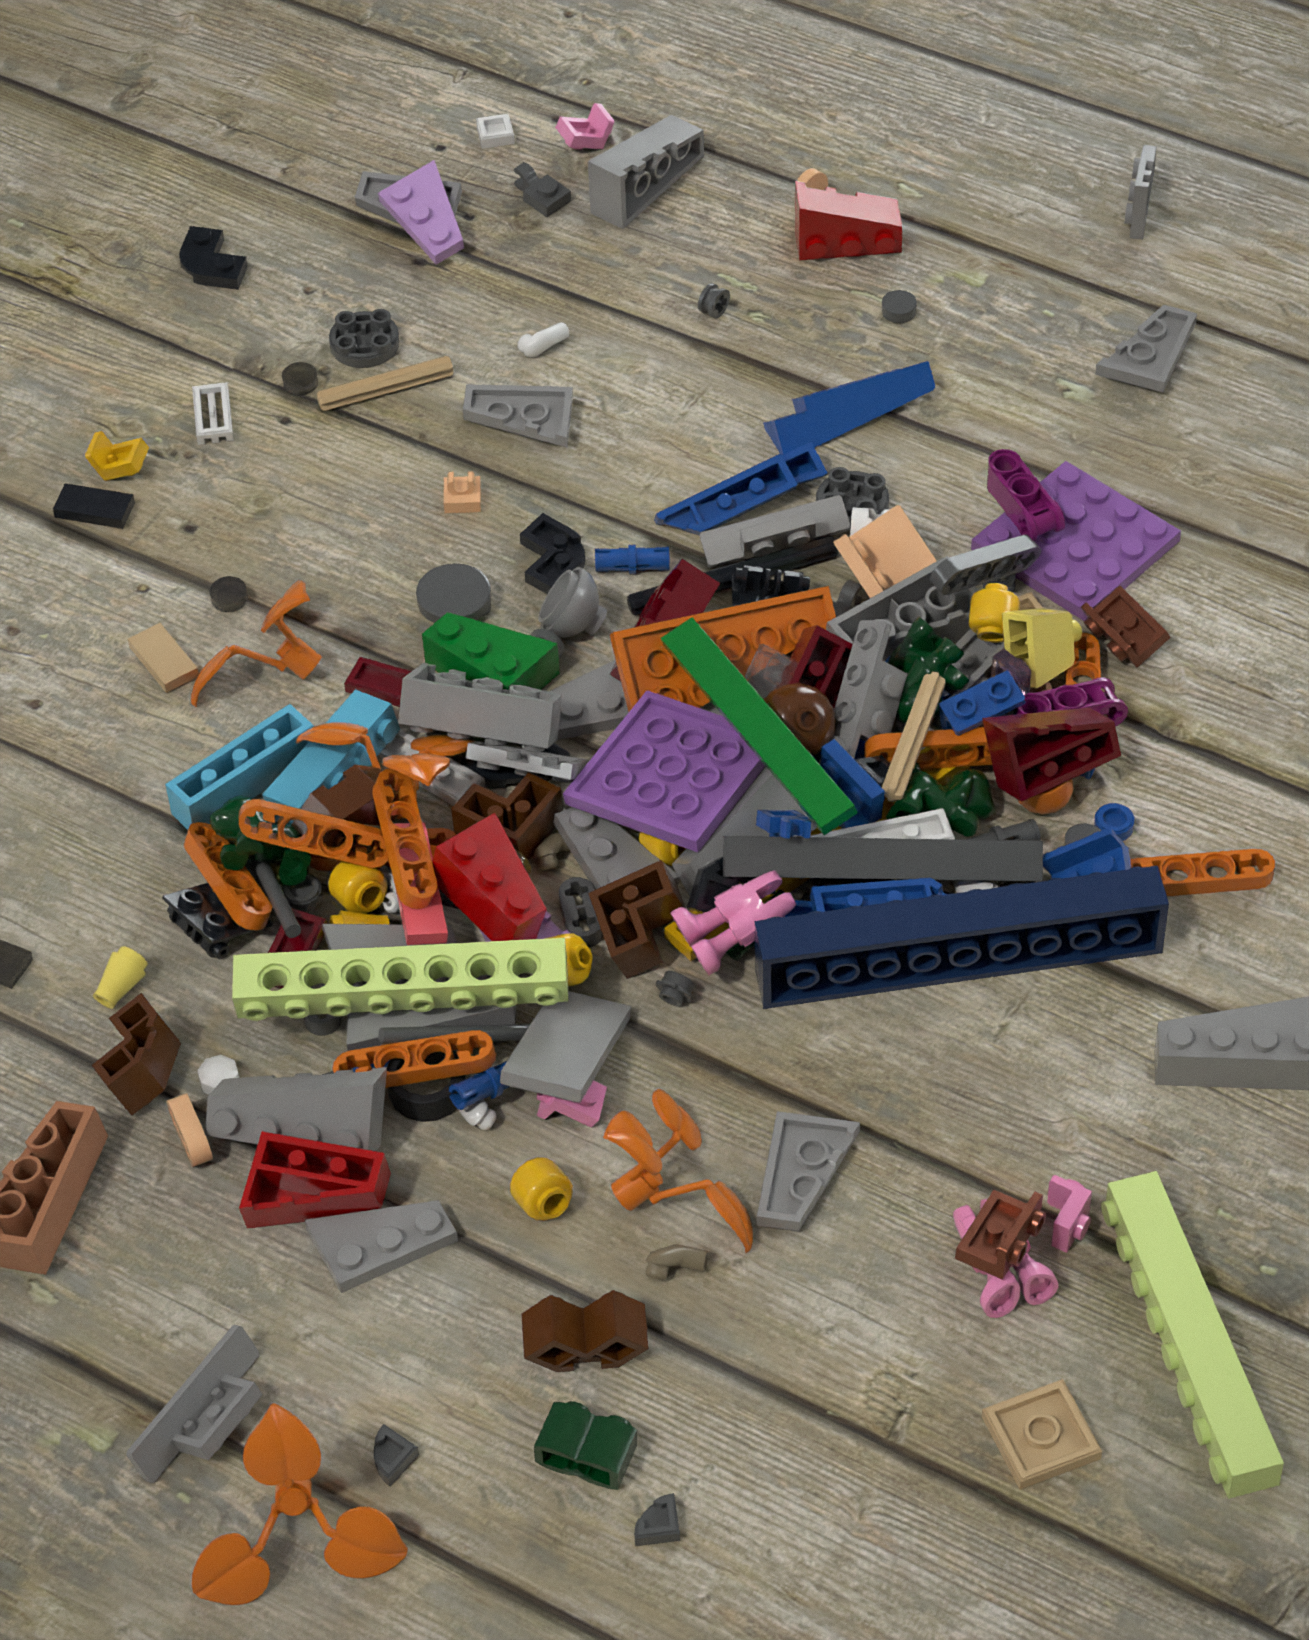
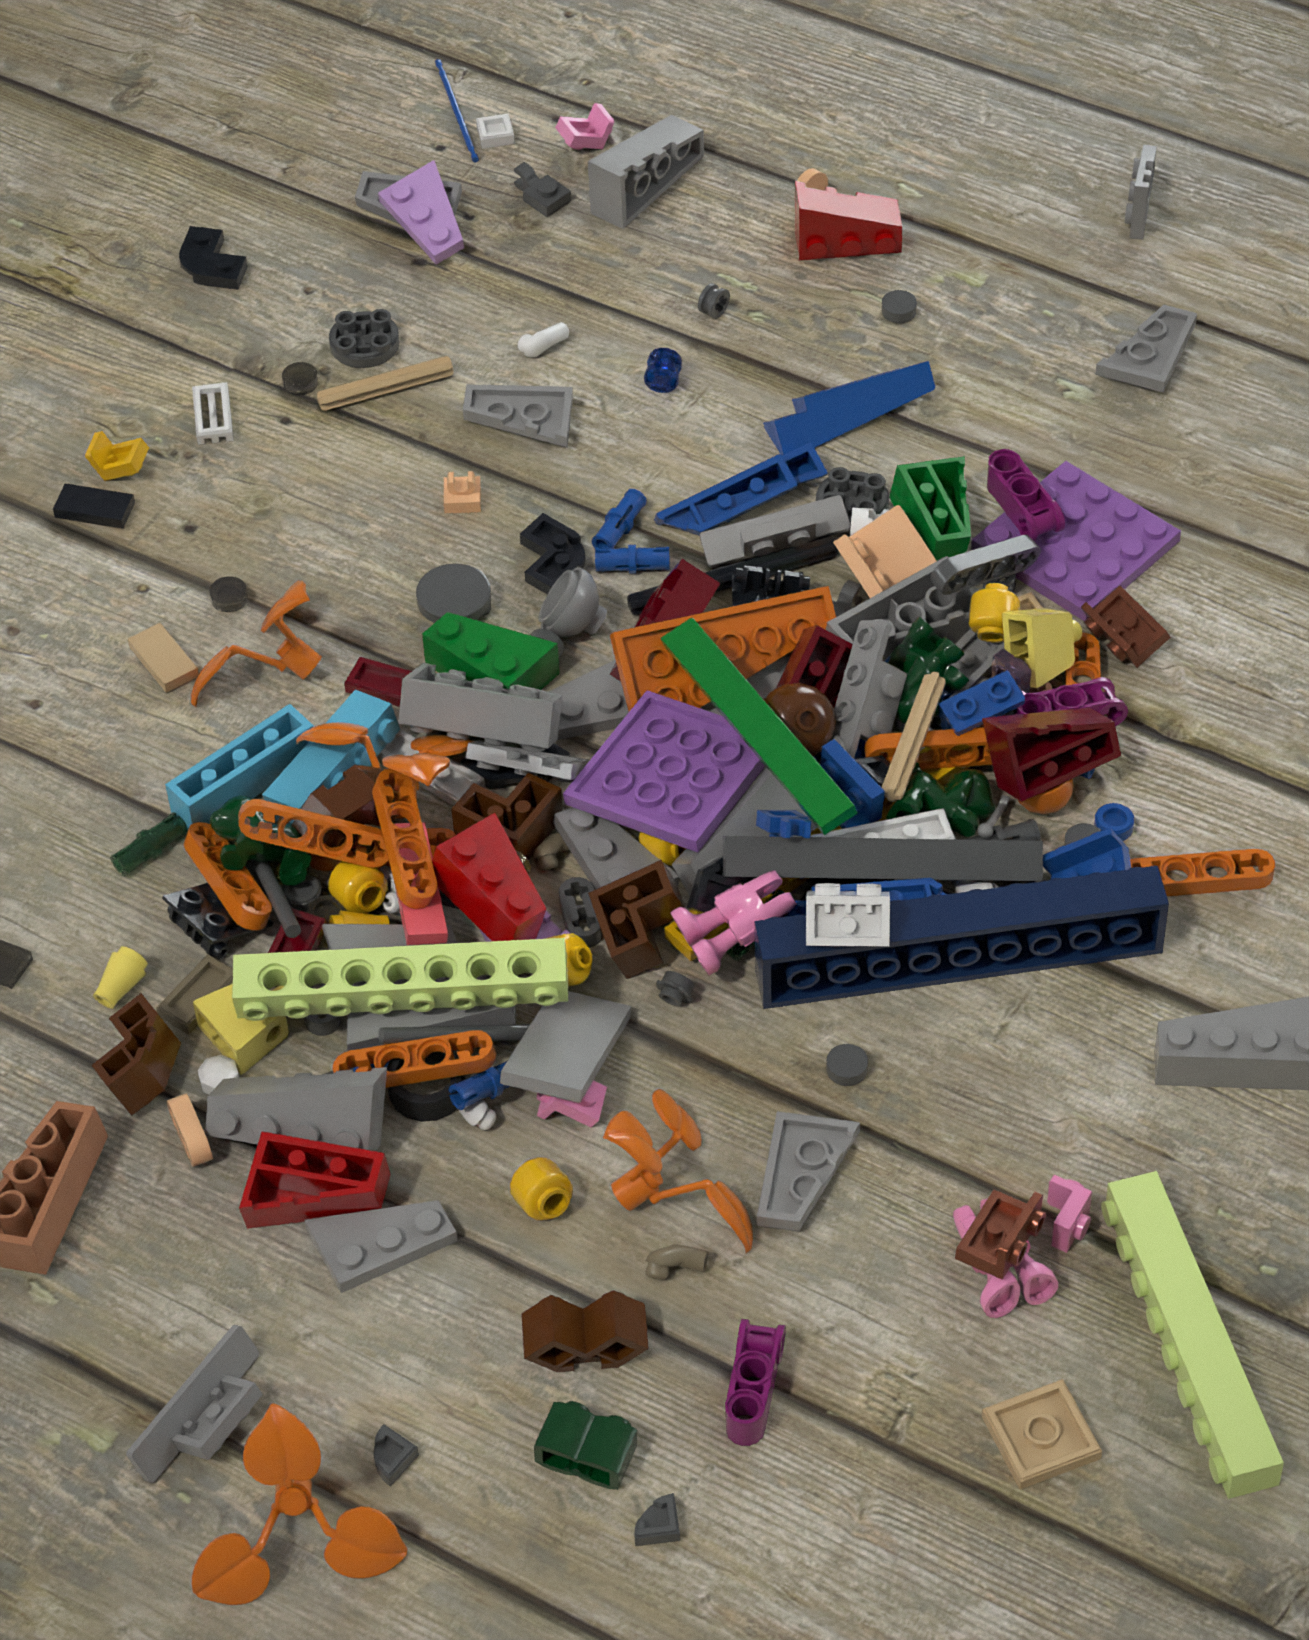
(149, 844): none -> clear green pin
(202, 980): none -> dark tan tile
(238, 1037): none -> light yellow torso
(457, 112): none -> blue piece
(627, 510): none -> blue pin
(663, 370): none -> clear blue wheel
(757, 1355): none -> magenta piece
(767, 668): clear tile -> none
(847, 916): none -> white bracket
(847, 1064): none -> dark grey tile
(935, 503): none -> green wedge
(986, 829): none -> light grey hinge

